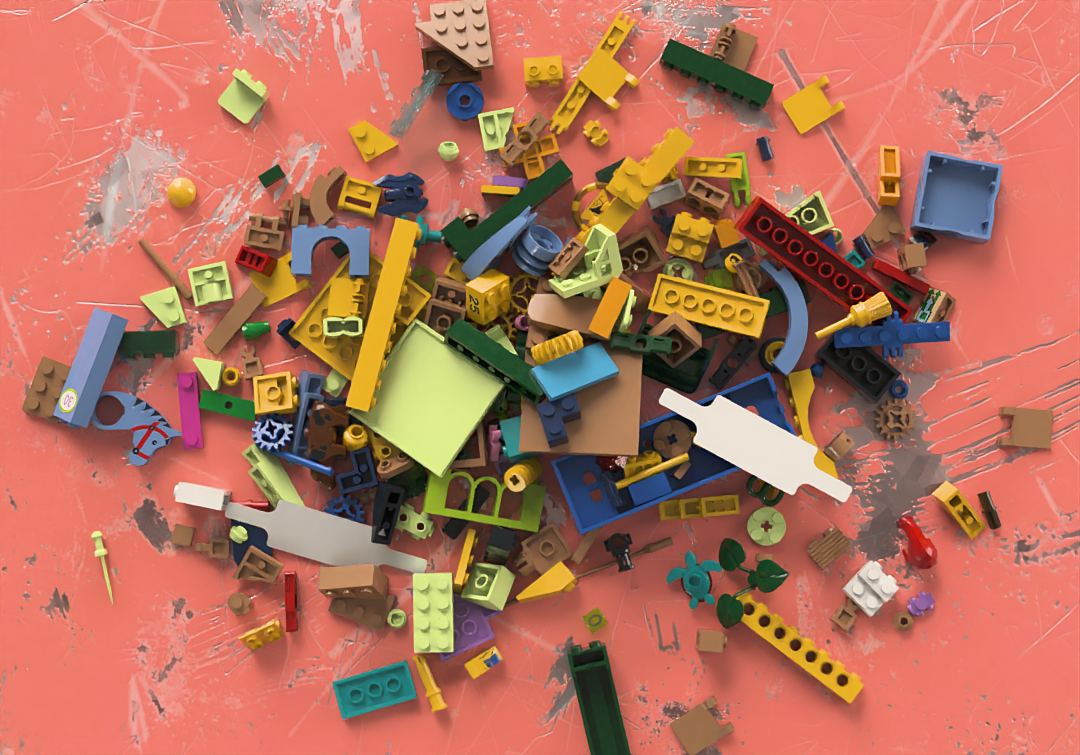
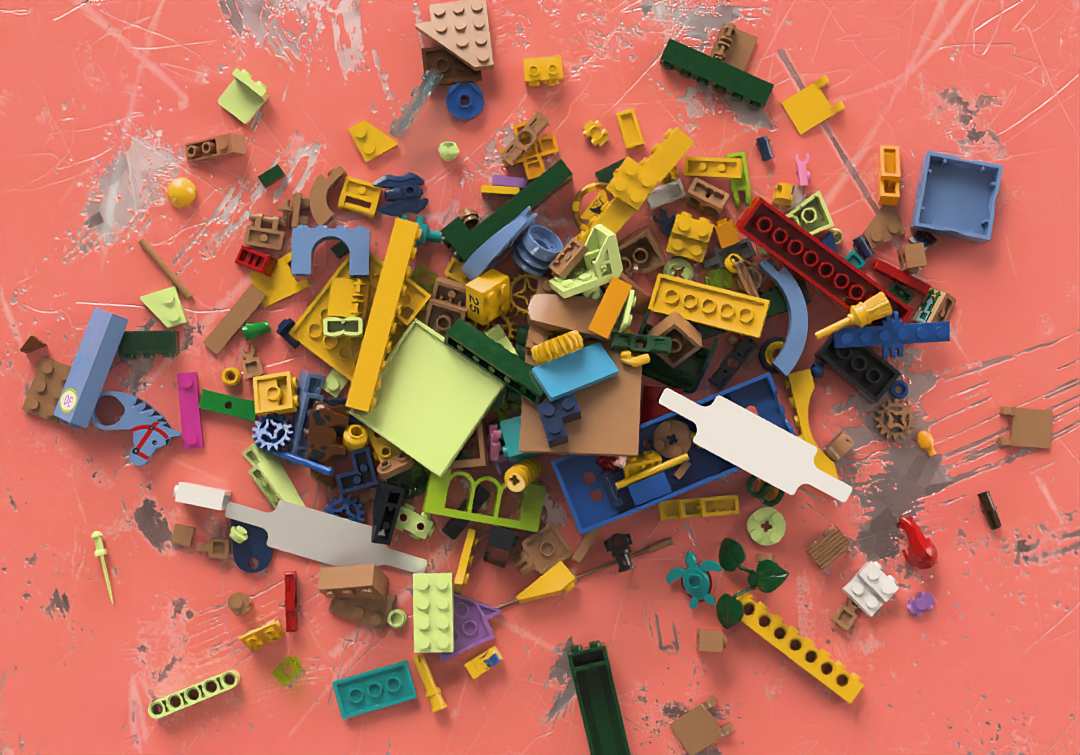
(33, 343): none -> reddish brown slope
(185, 696): none -> yellowish green beam
(210, 284): yellowish green plate -> none
(211, 371): yellowish green slope -> none
(216, 148): none -> nougat slope
(258, 566): medium nougat wing -> none
(259, 505): red pin -> none
(283, 677): none -> clear neon green brick
(488, 585): yellowish green slope -> none
(495, 128): yellowish green wing -> none
(521, 322): bright pink hinge -> none
(579, 92): yellow hinge -> none
(595, 620): clear neon green tile -> none
(605, 78): yellow flag -> none
(630, 129): none -> yellow tile
(634, 361): none -> yellow arm
(651, 405): none -> red wing
(783, 194): none -> yellow leg
(803, 176): none -> bright pink plate
(898, 617): medium nougat plate -> none
(926, 442): none -> light orange cylinder
(959, 509): yellow slope -> none

